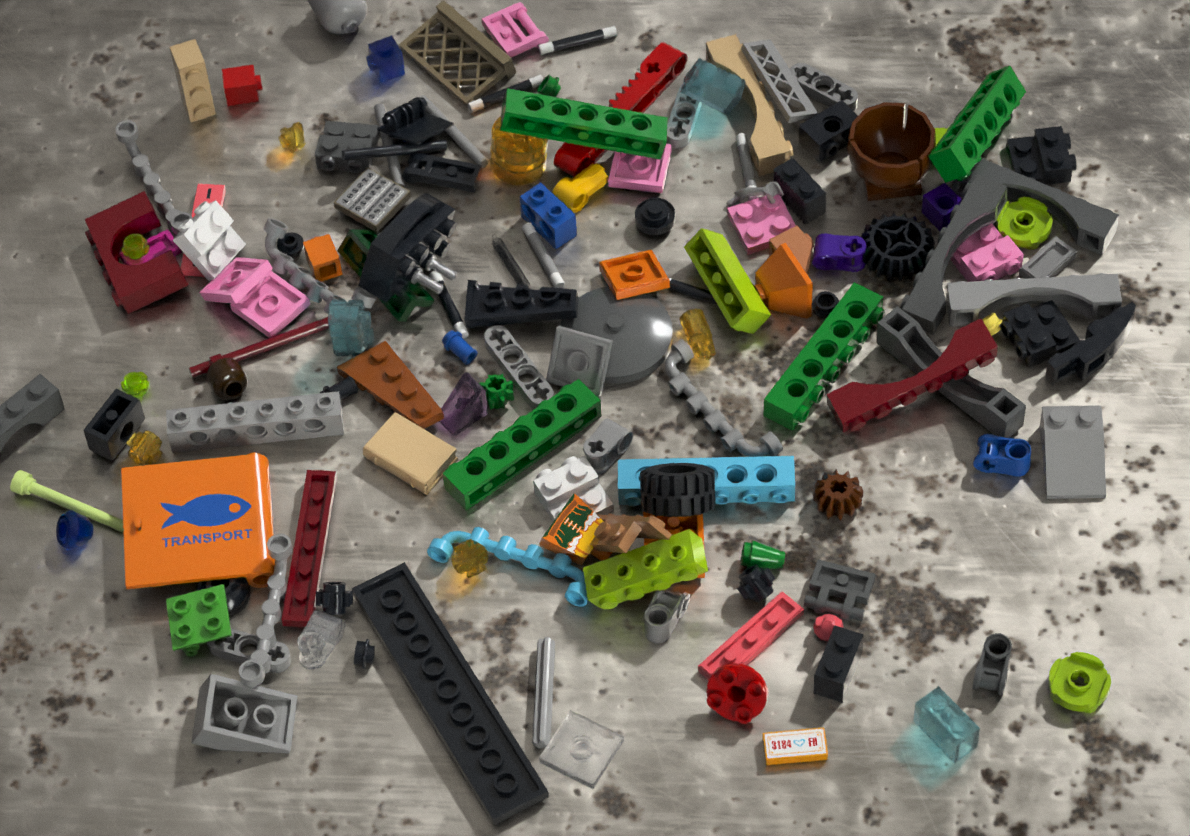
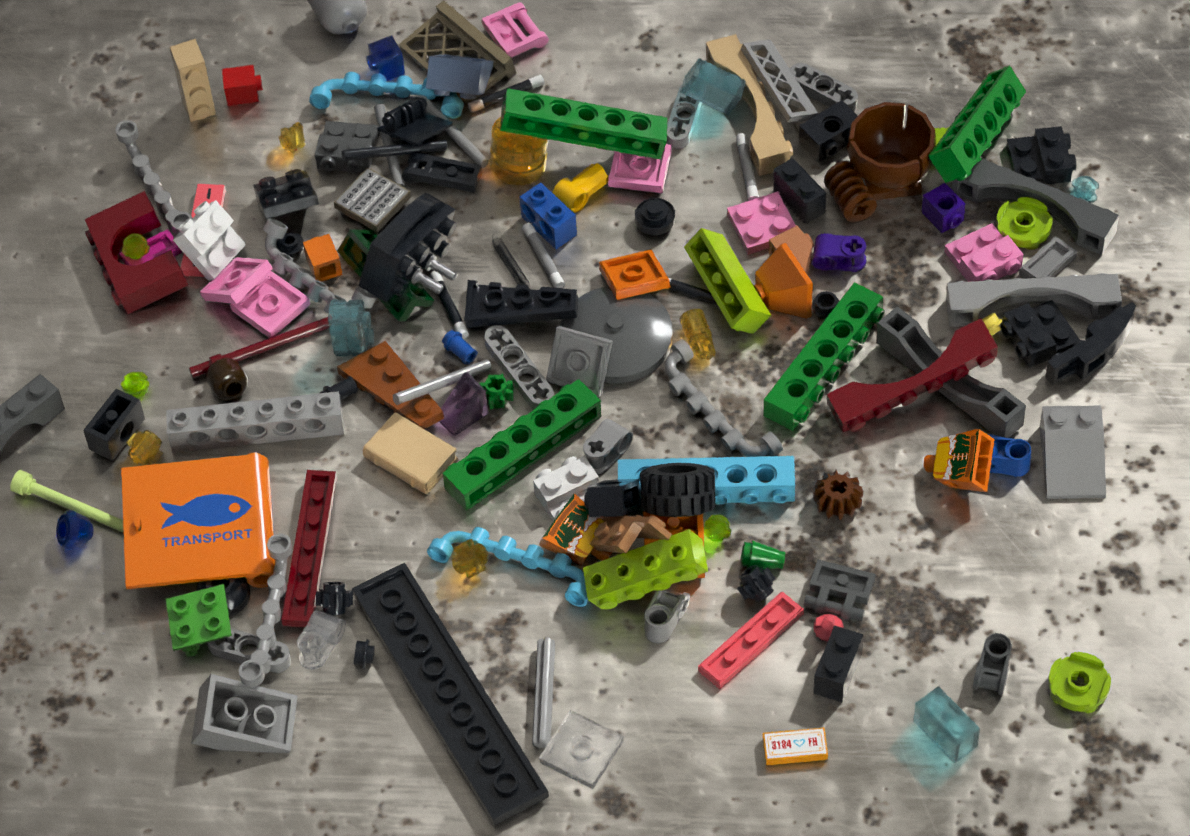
(285, 193): none -> black plate
(321, 95): none -> medium azure bar
(440, 382): none -> light grey bar
(458, 74): none -> sand blue slope
(549, 86): green plate -> none
(577, 40): black bar -> none
(613, 498): none -> black brick
(655, 76): red gear -> none
(717, 528): none -> clear neon green plate
(737, 692): red plate -> none
(770, 190): light grey piece -> none
(849, 192): none -> reddish brown piece
(896, 242): black gear -> none
(962, 460): none -> torso
(979, 208): dark grey arch -> none
(1085, 188): none -> clear light blue plate

